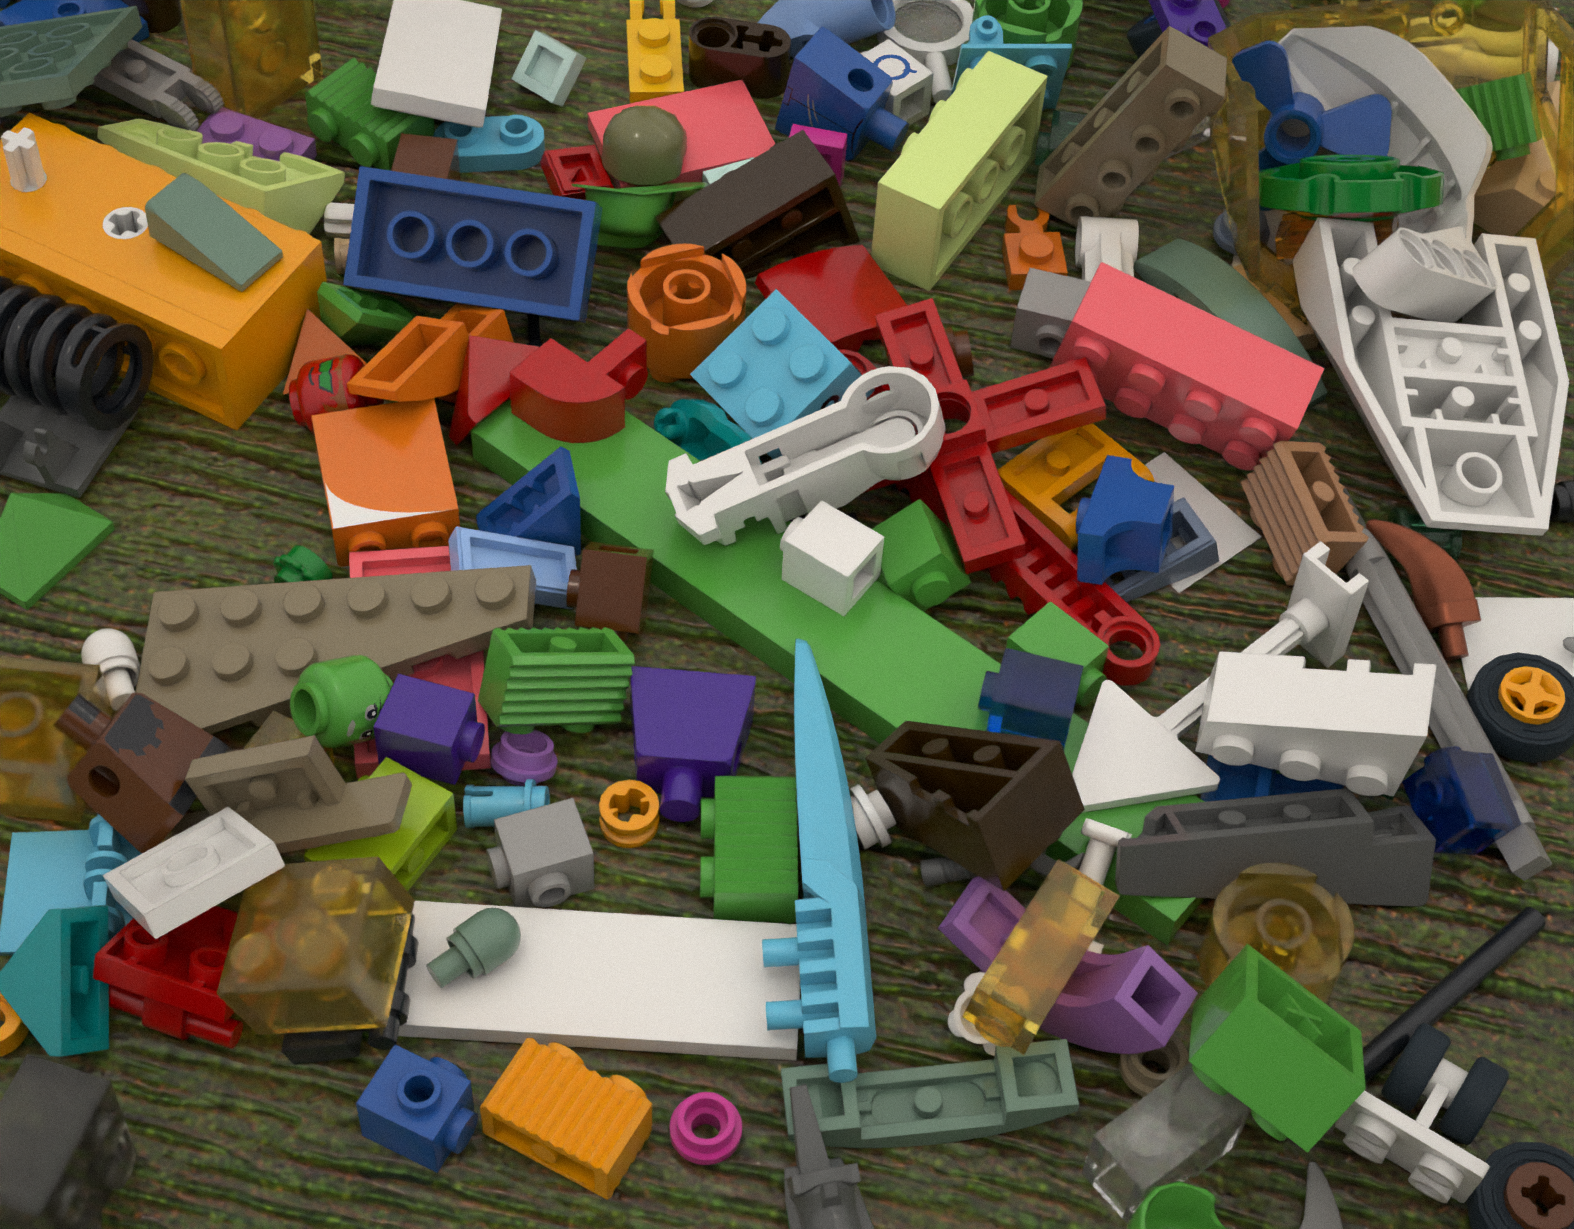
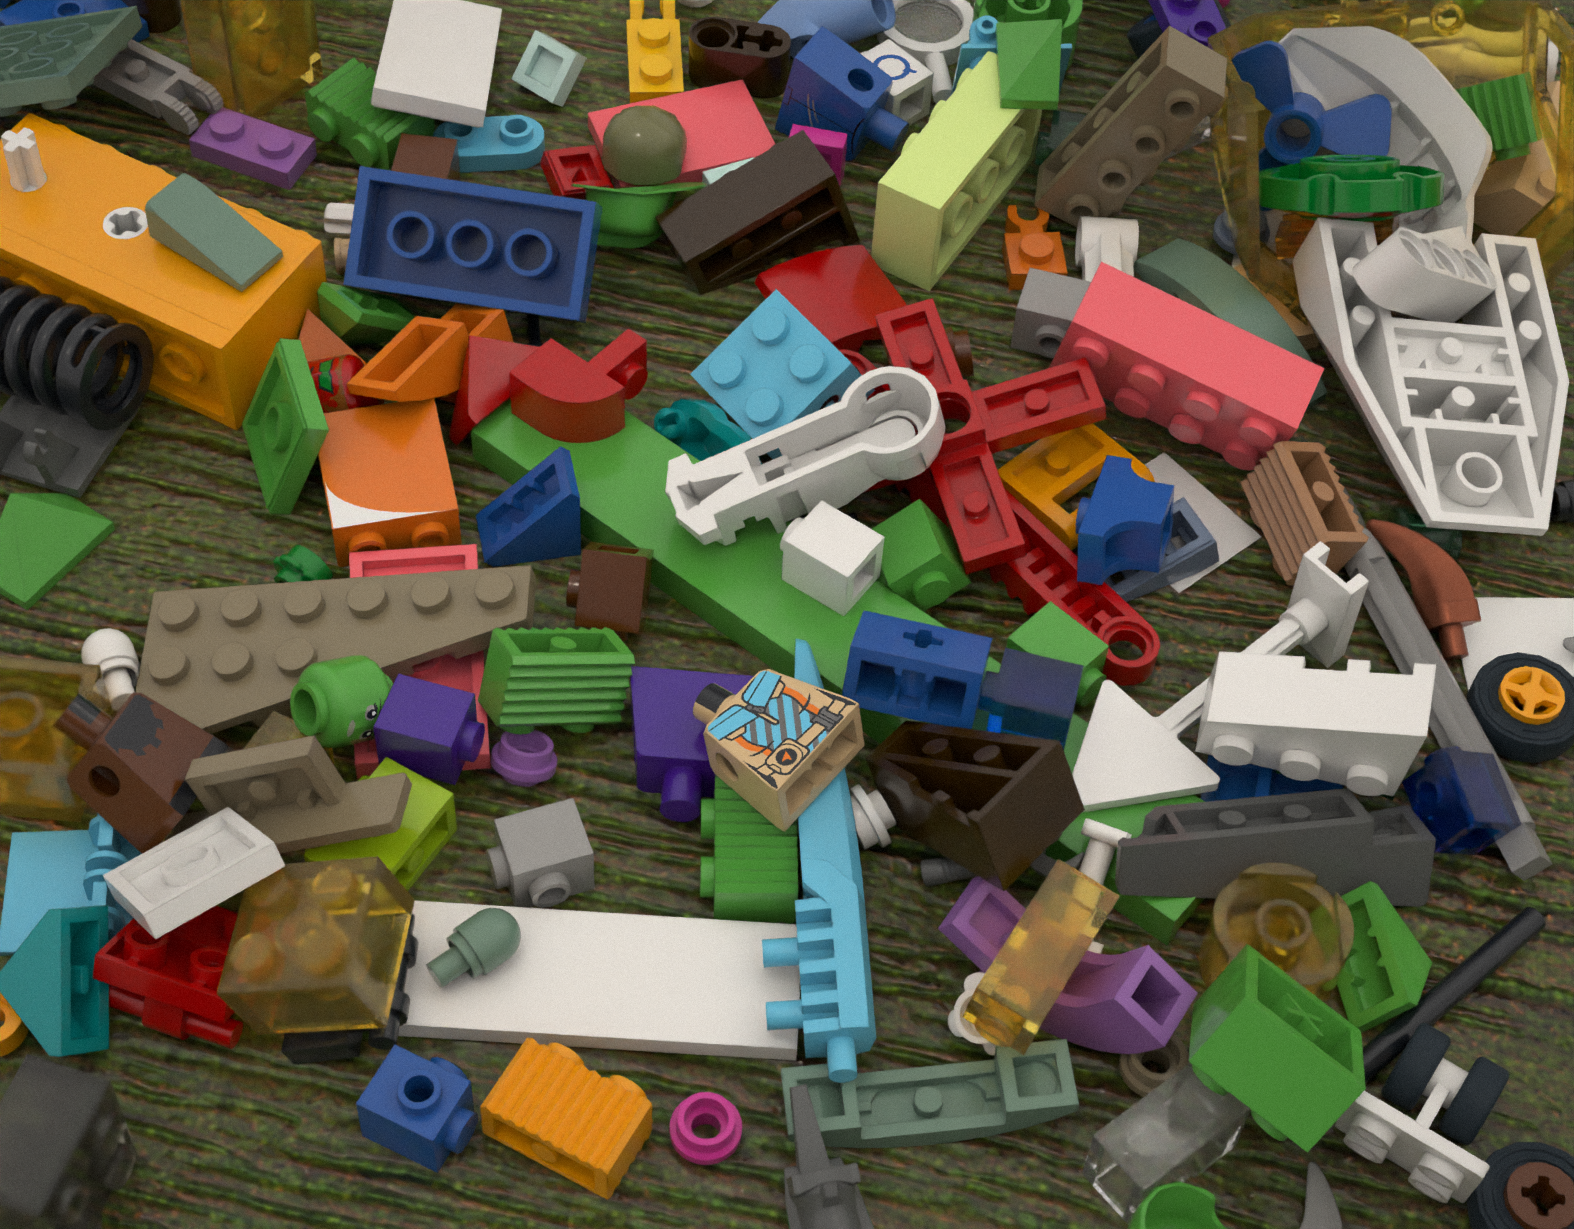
(282, 190): yellowish green wedge -> none
(284, 426): none -> bright green plate
(488, 803): medium azure pin -> none
(548, 560): light blue tile -> none
(639, 828): light orange bush -> none
(684, 307): orange brick -> none
(778, 741): none -> torso
(916, 670): none -> blue brick
(1029, 63): none -> bright green slope
(1385, 961): none -> bright green slope

